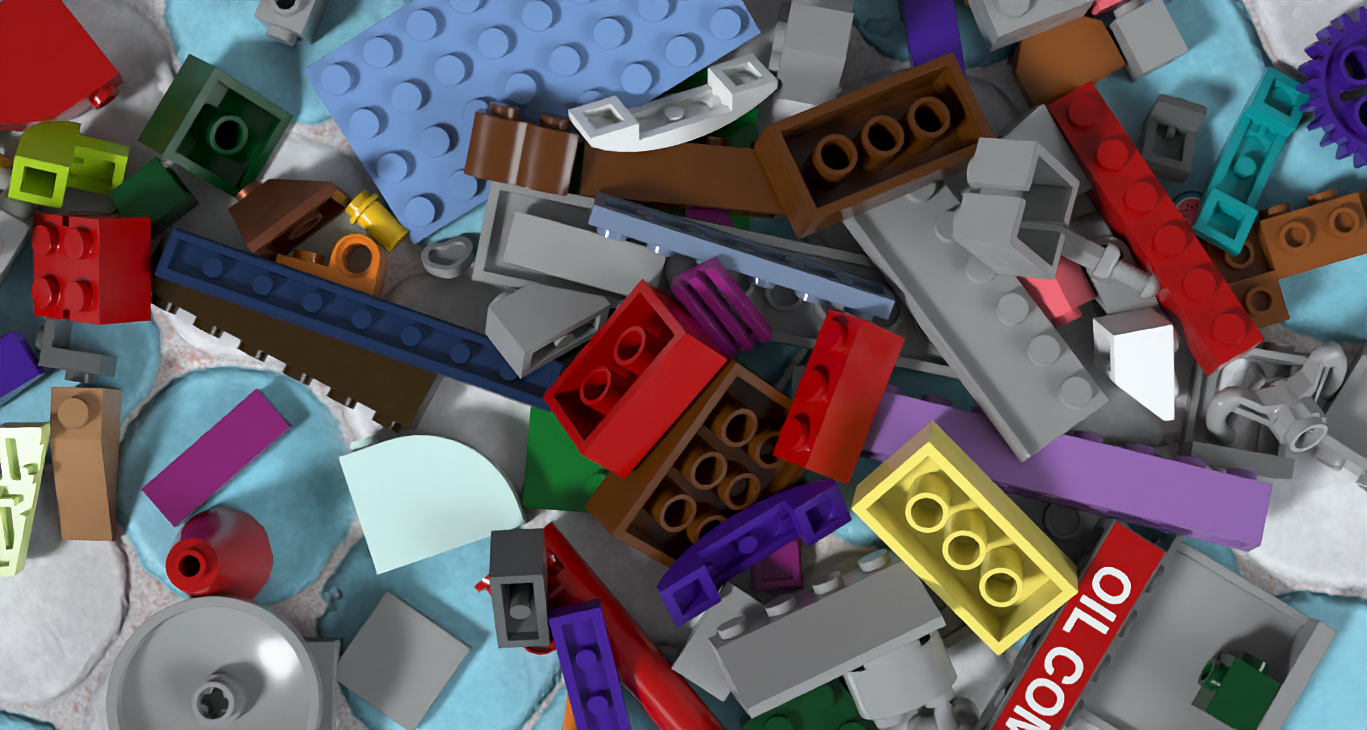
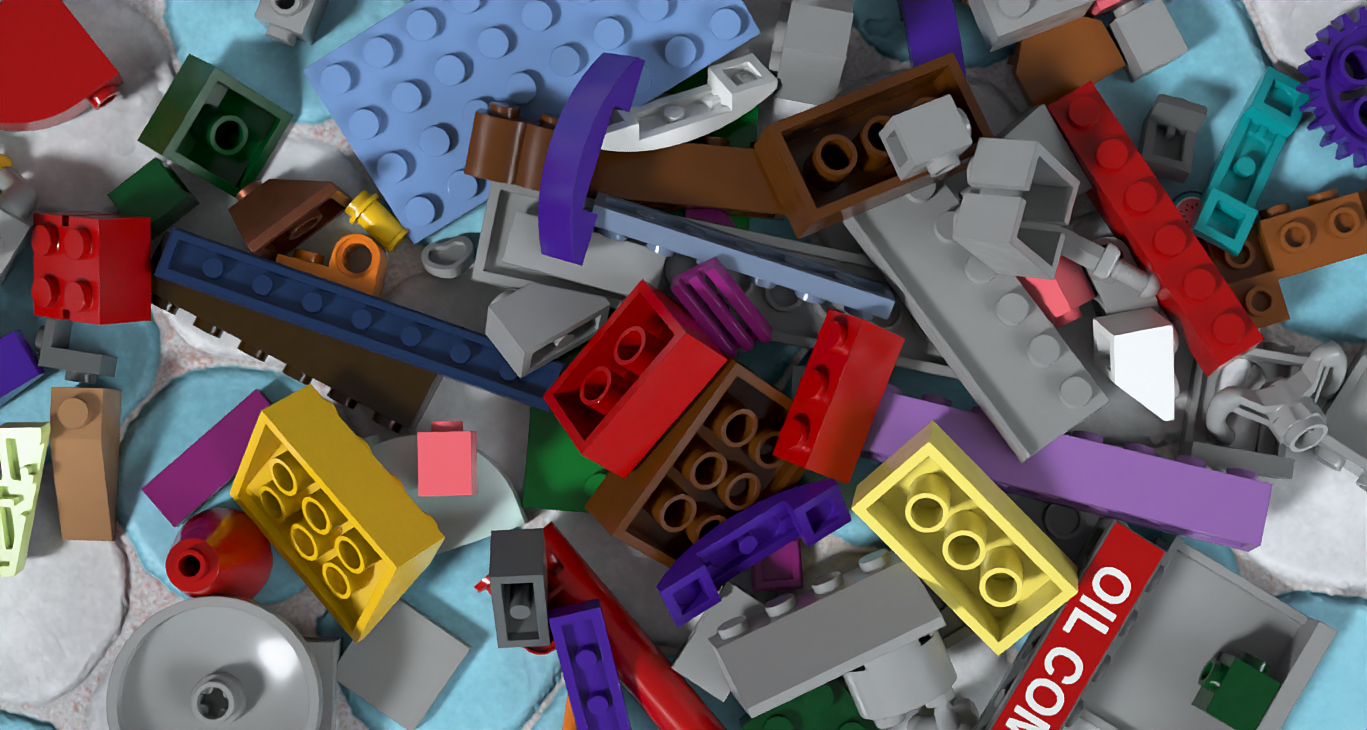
(58, 157): lime brick -> none
(333, 510): none -> yellow slope
(447, 460): none -> coral brick
(574, 152): none -> dark purple slope
(927, 138): none -> light grey brick

